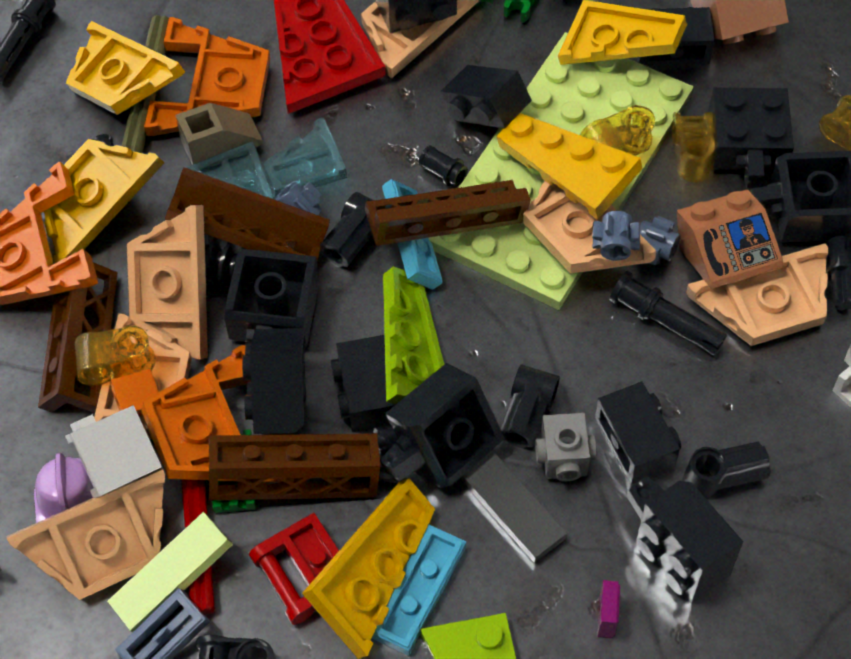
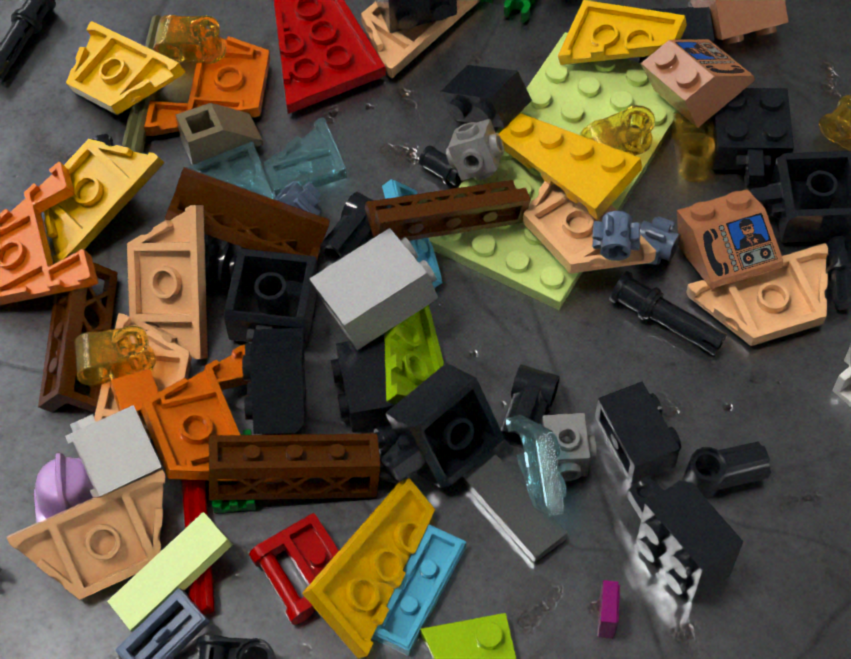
(187, 36): none -> clear yellow piece
(375, 287): none -> light grey brick
(475, 150): none -> light grey brick
(540, 465): none -> clear light blue wing
(695, 77): none -> nougat slope

